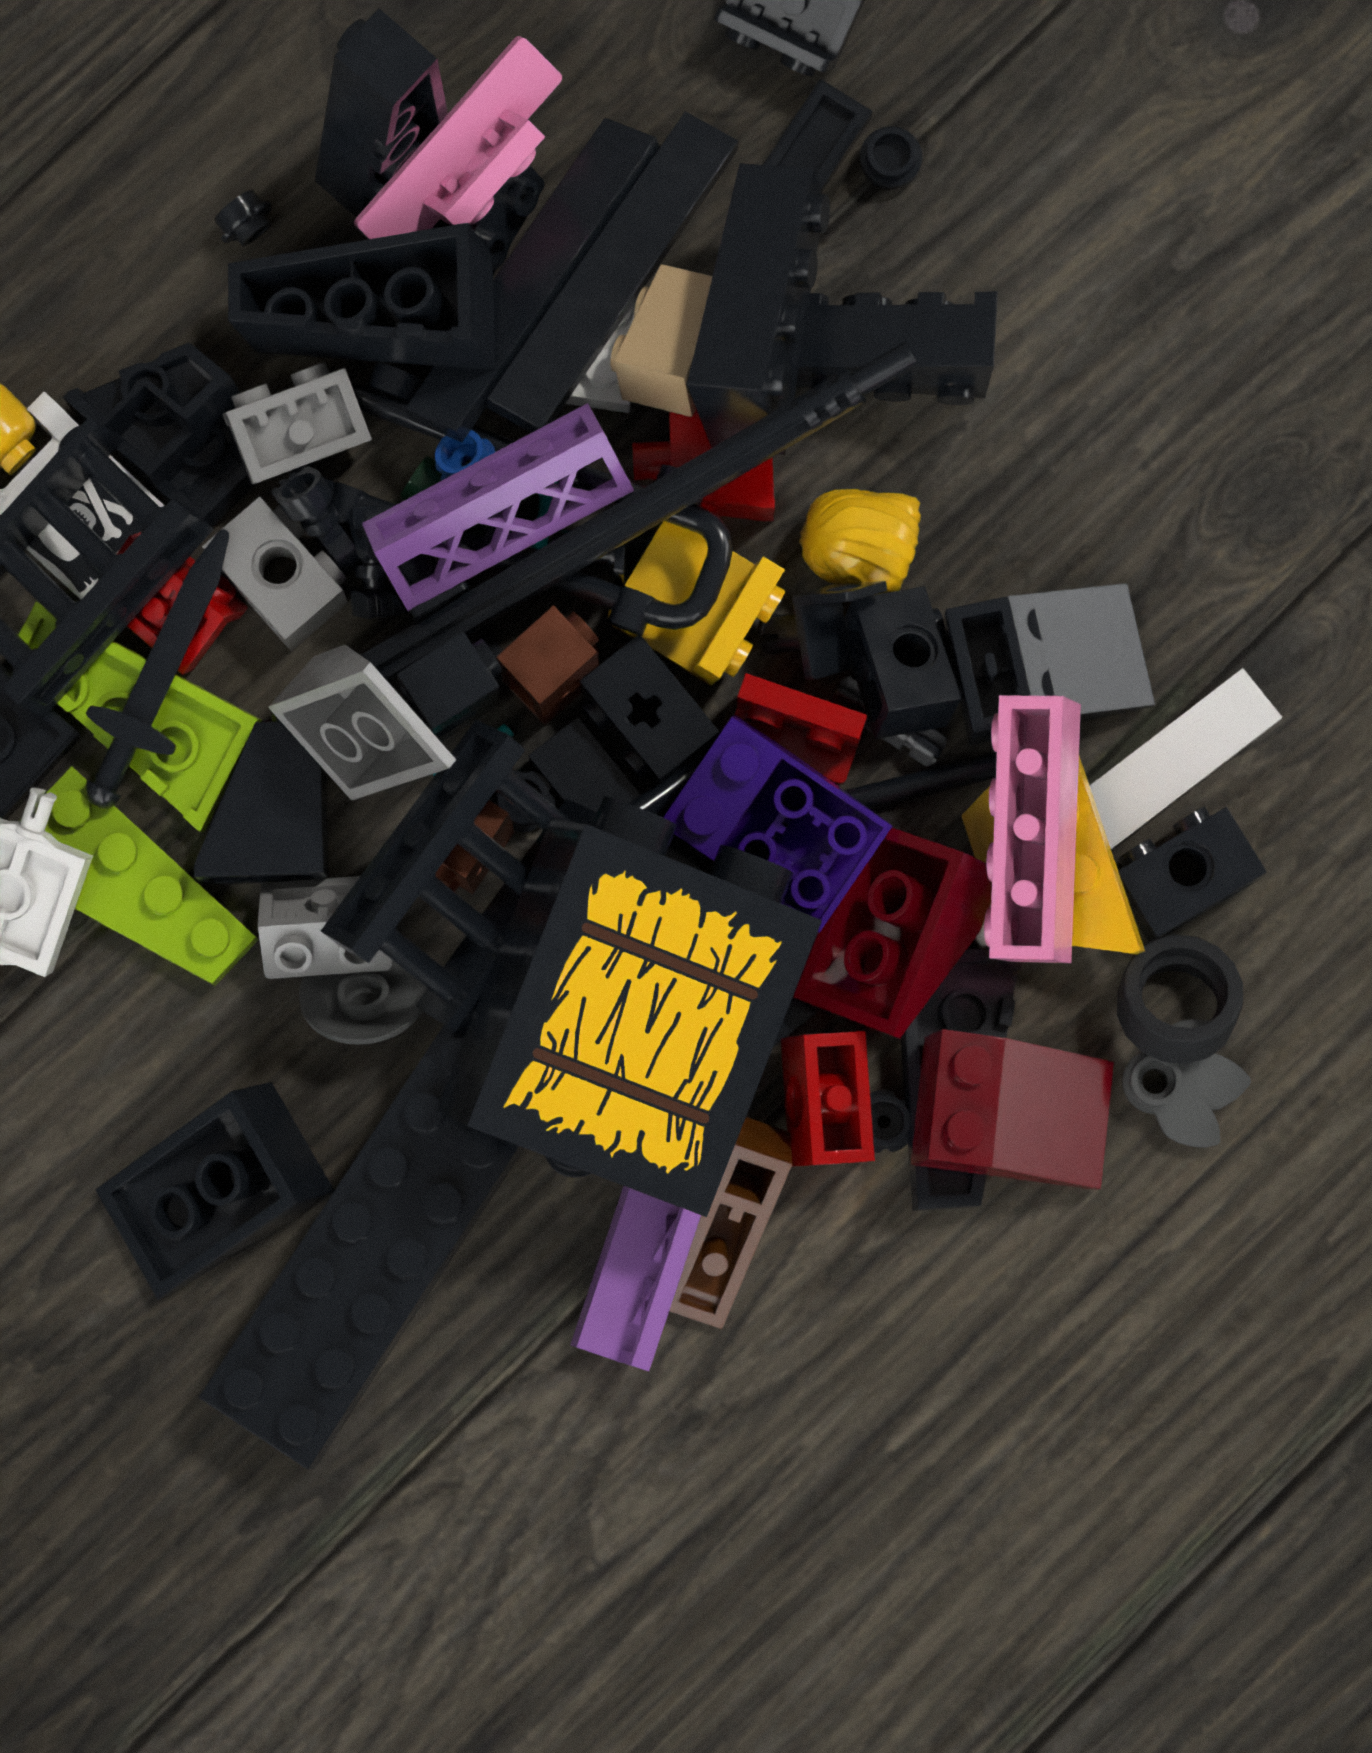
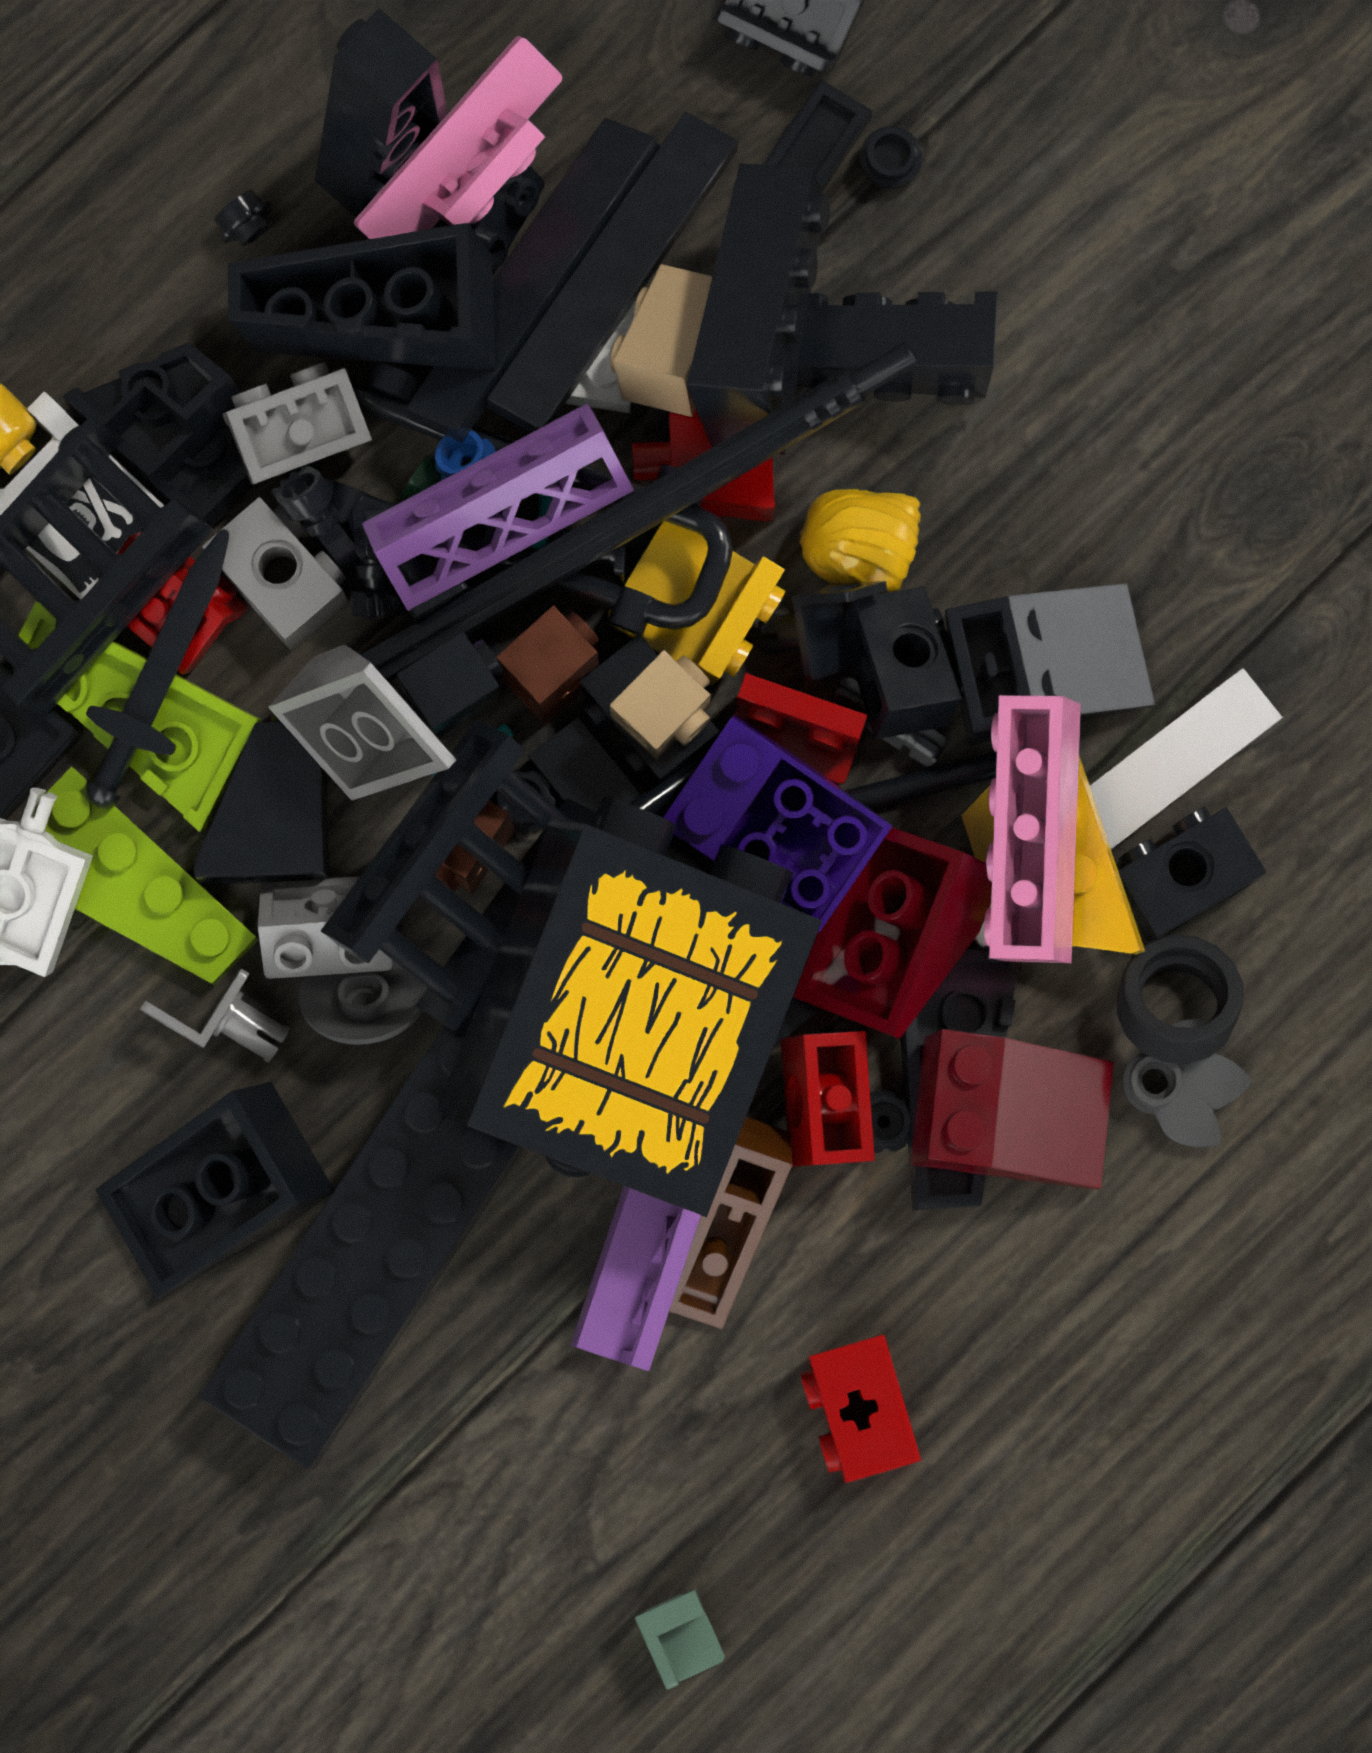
(233, 1019): none -> light grey bracket
(664, 704): none -> tan brick
(680, 1638): none -> sand green panel
(889, 1435): none -> red brick

